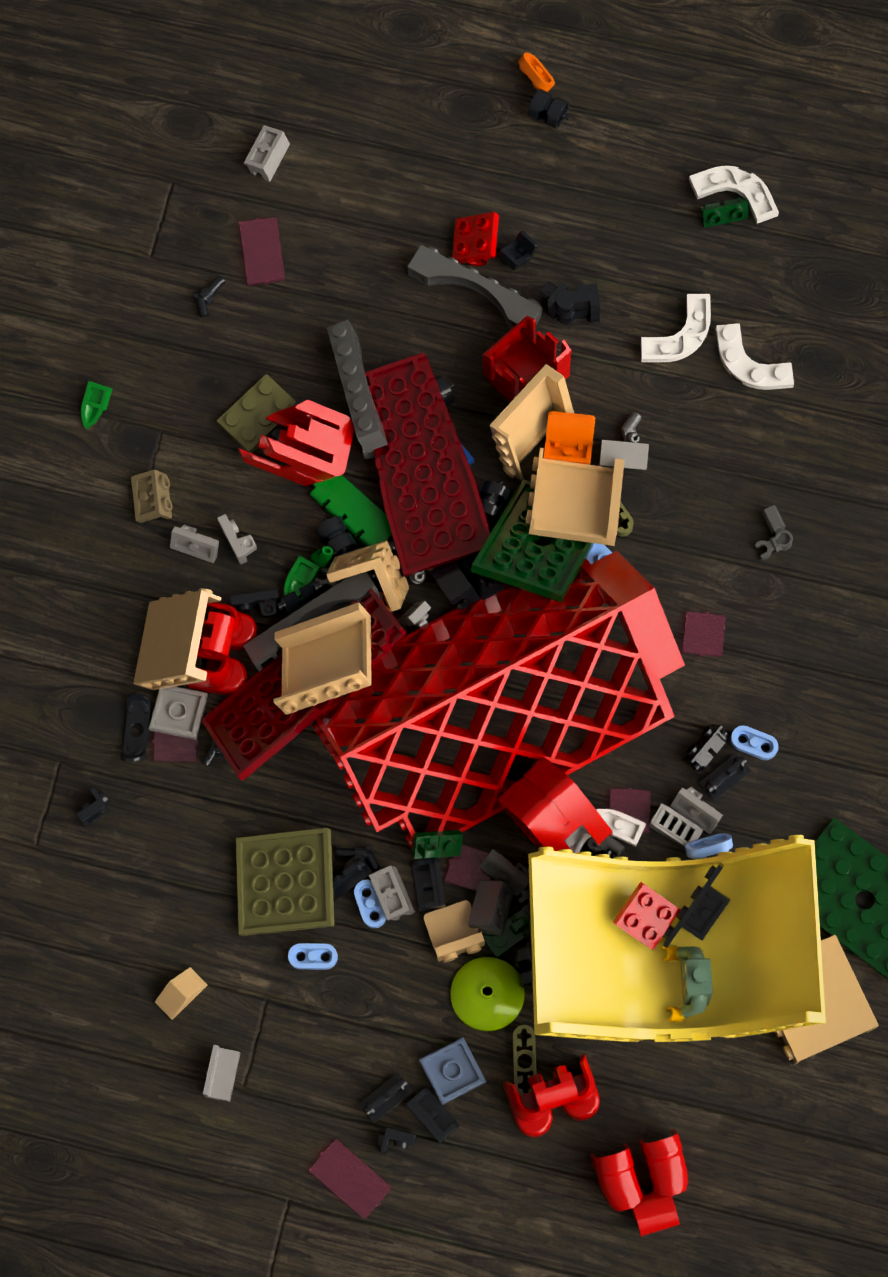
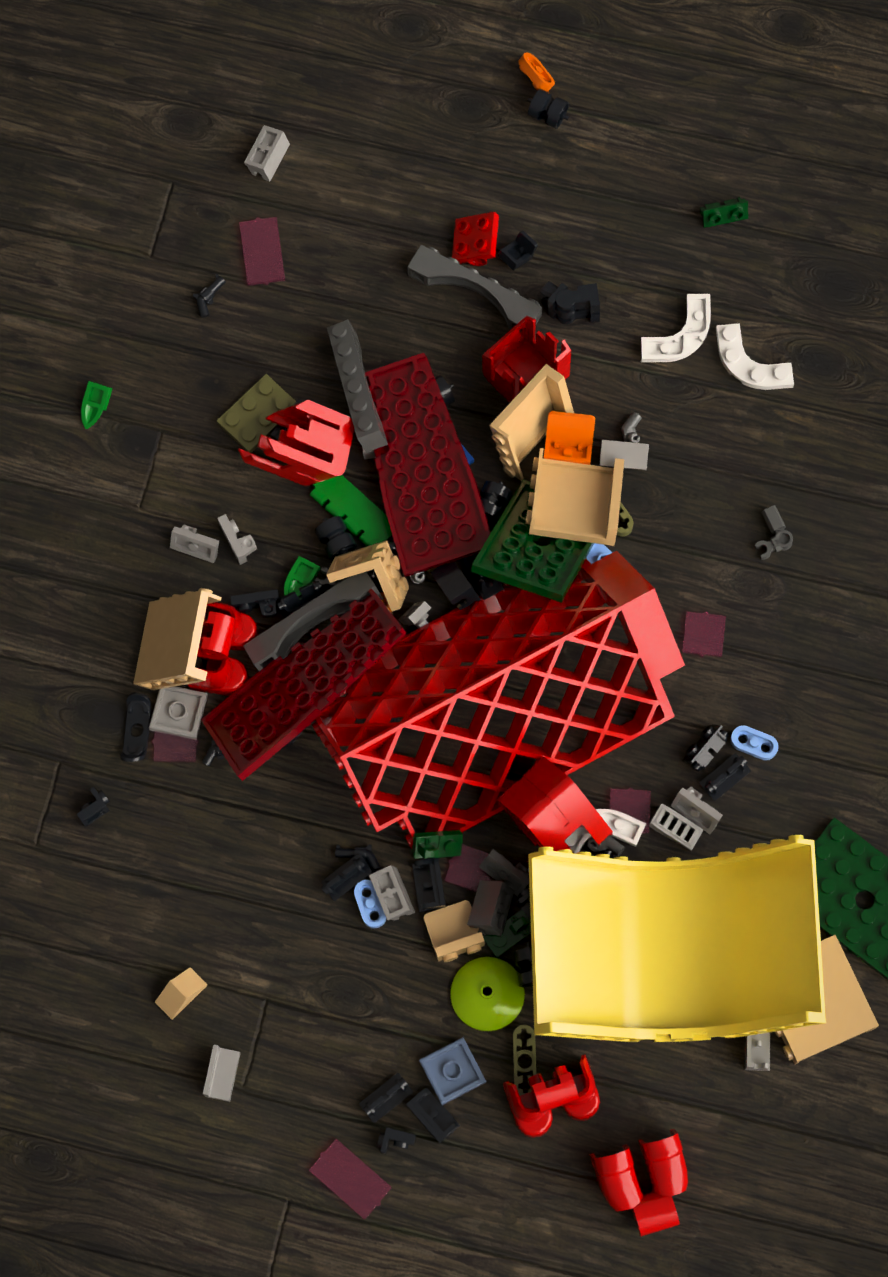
(151, 496): dark tan bracket -> none
(285, 882): olive plate -> none
(313, 956): light blue plate -> none
(322, 556): green arm -> none
(325, 658): tan panel -> none
(646, 916): plate -> none
(695, 981): sand green torso -> none
(703, 911): black bracket -> none
(708, 846): light blue plate -> none
(735, 180): white plate -> none
(757, 1052): none -> light grey hinge

